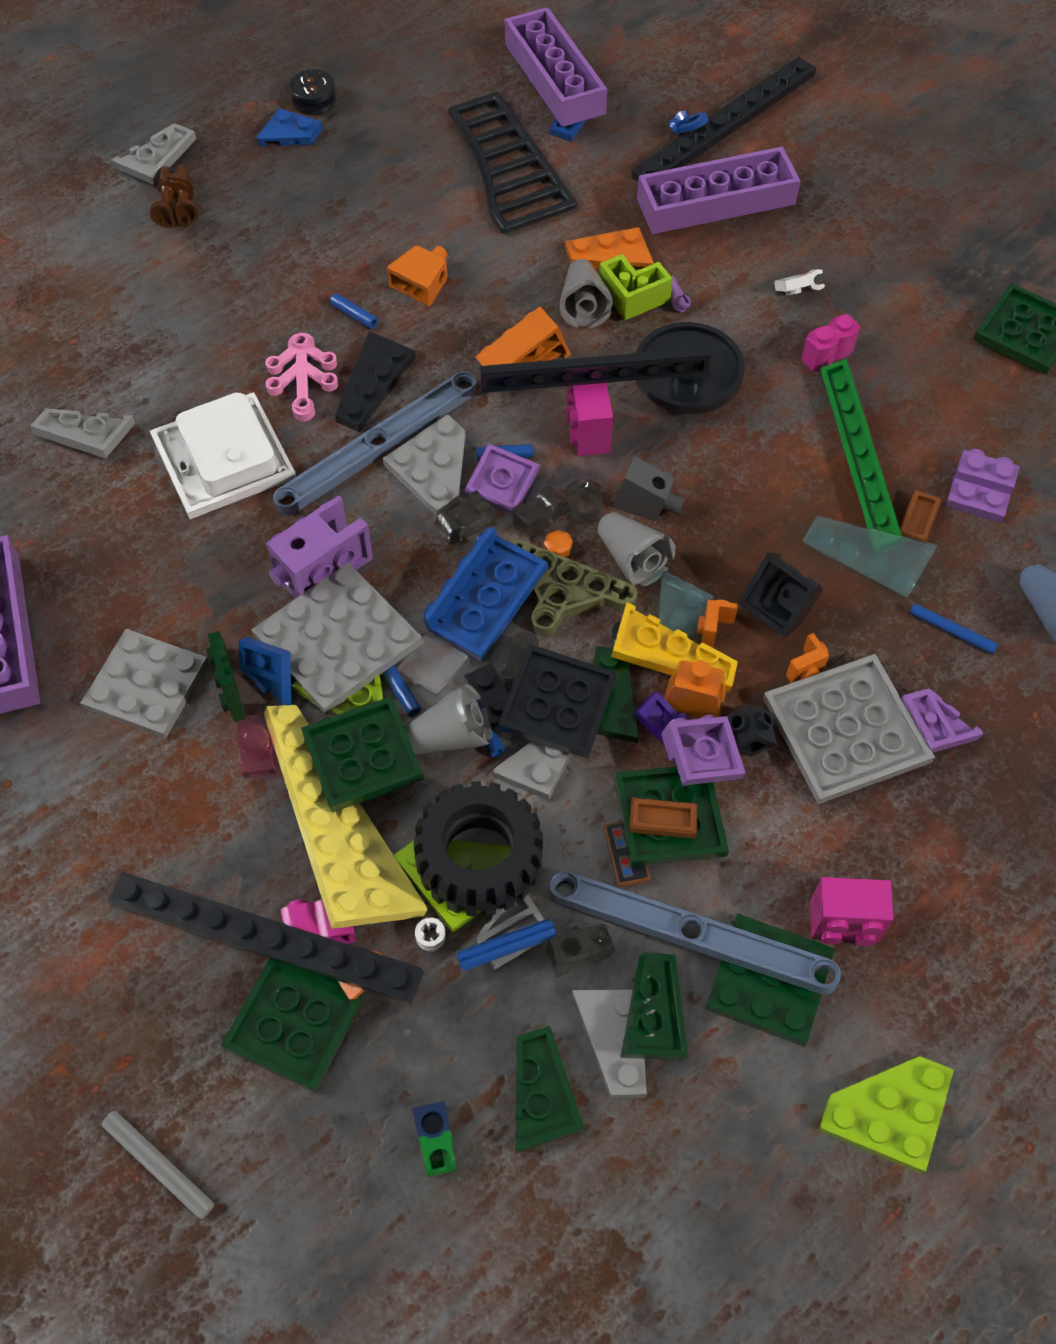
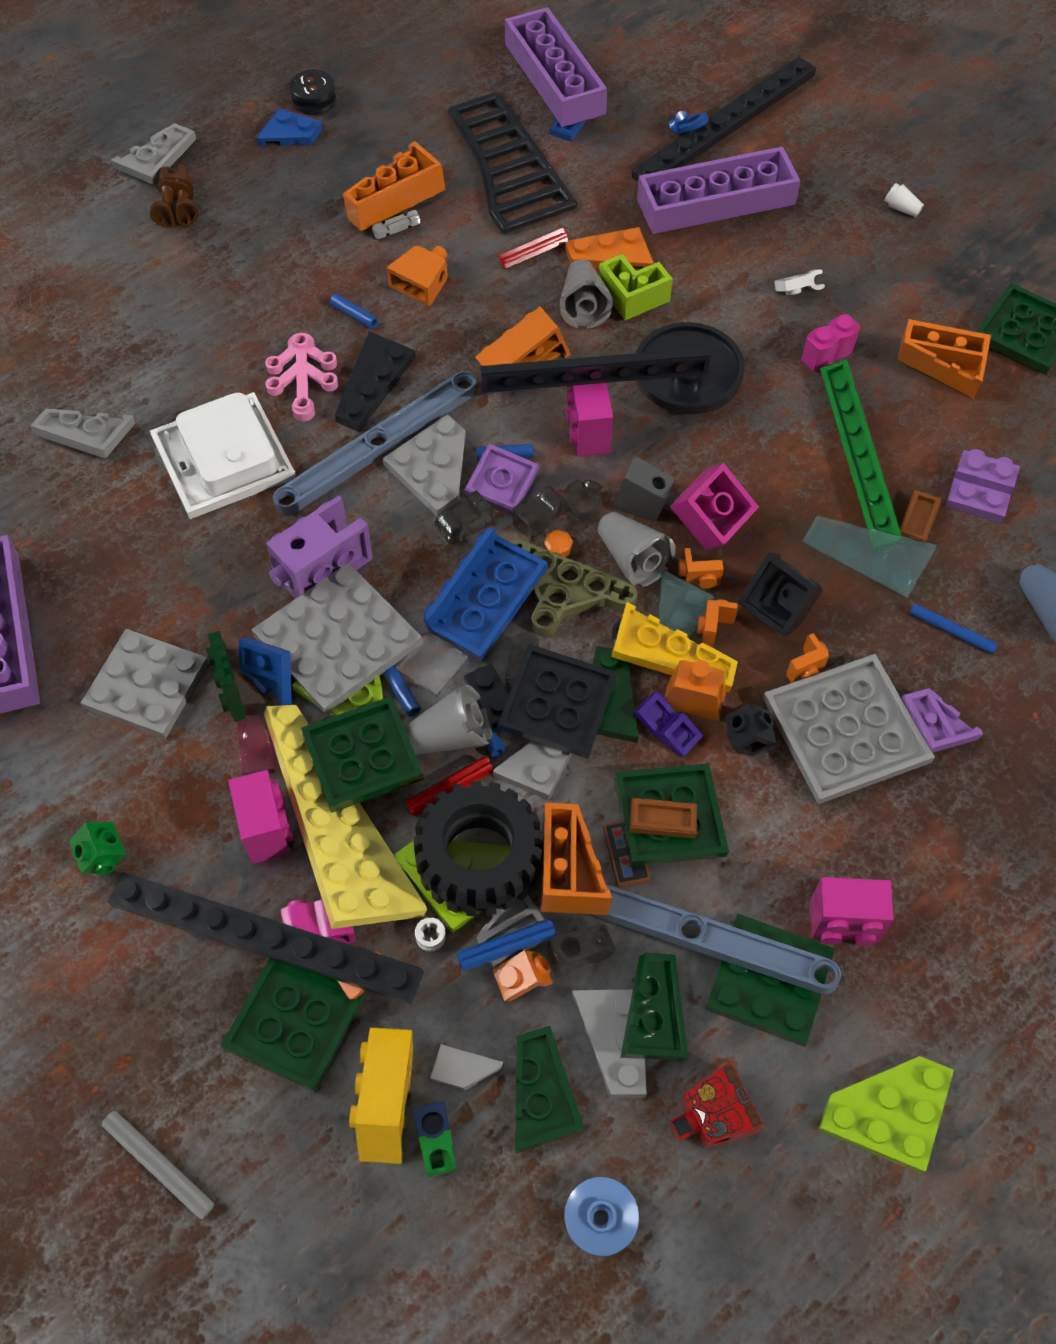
(97, 848): none -> green brick
(261, 816): none -> dark pink brick
(382, 1095): none -> yellow wedge
(394, 187): none -> orange wedge
(396, 224): none -> light grey axle
(462, 1068): none -> light grey tile
(464, 776): none -> red axle
(522, 974): none -> orange bracket
(533, 248): none -> axle
(569, 867): none -> orange wedge
(605, 1196): none -> medium blue dish
(678, 300): medium lavender arm -> none
(700, 573): none -> orange bracket
(703, 750): medium lavender plate -> none
(714, 506): none -> dark pink brick
(717, 1110): none -> torso
(903, 200): none -> white cone
(946, 354): none -> orange wedge

